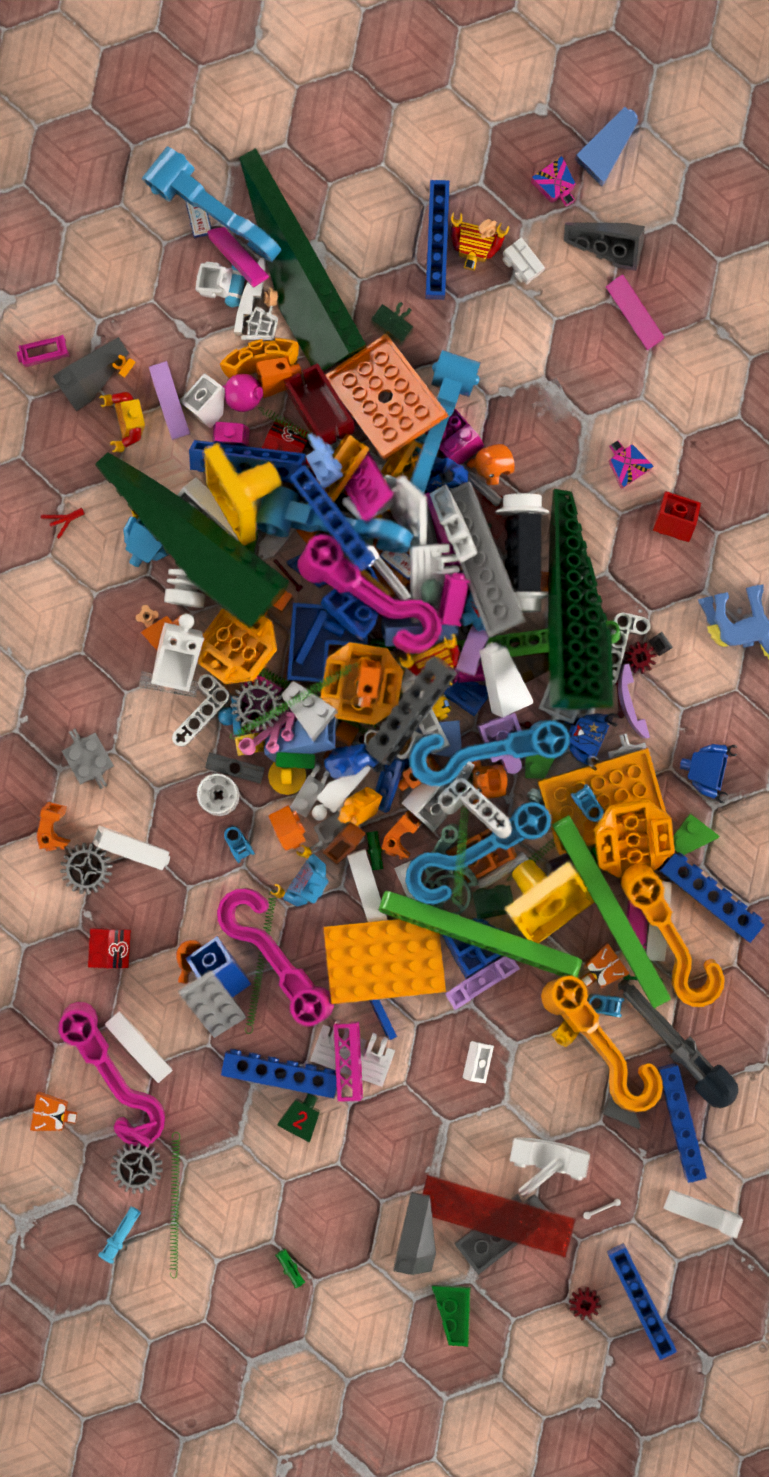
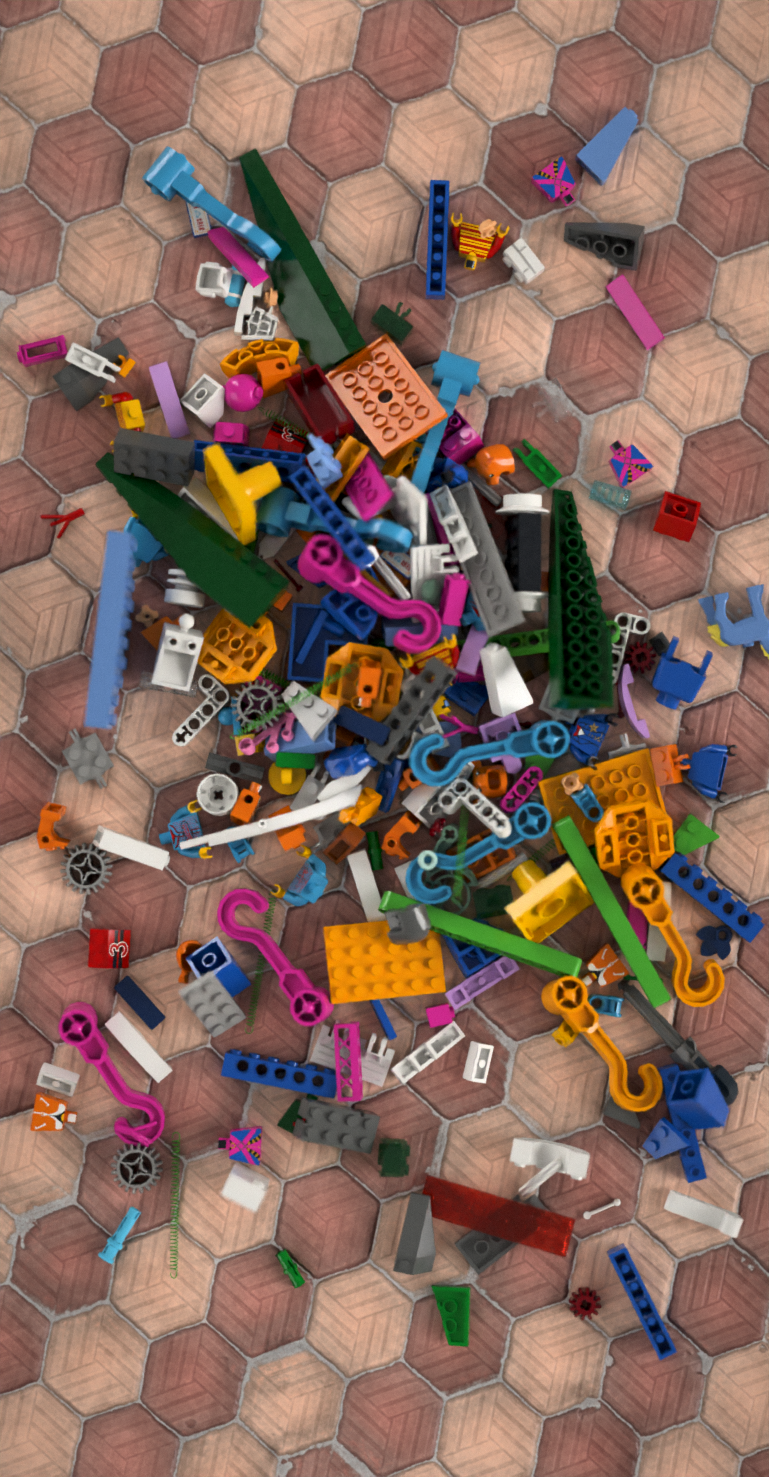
(57, 1079): none -> white slope
(90, 361): none -> white hinge
(112, 630): none -> medium blue brick
(139, 1002): none -> dark blue piece
(154, 457): none -> dark grey piece
(185, 826): none -> dark azure torso
(243, 812): none -> orange torso
(243, 1144): none -> torso
(245, 1187): none -> white brick
(298, 816): none -> white piece
(336, 1125): none -> dark grey piece
(362, 725): none -> dark blue piece
(392, 1157): none -> clear green brick
(408, 924): none -> dark grey brick
(427, 1052): none -> white slope
(432, 855): none -> light aqua plate
(437, 826): none -> dark red plant
(440, 1014): none -> dark pink brick
(461, 727): none -> dark pink plant
(529, 789): none -> dark pink beam
(538, 465): none -> green hinge
(565, 781): none -> light nougat plate
(627, 493): none -> clear light blue slope
(664, 1139): none -> blue wing
(667, 765): none -> orange brick
(677, 678): none -> blue piece
(698, 1099): none -> blue slope
(713, 943): none -> dark blue plate

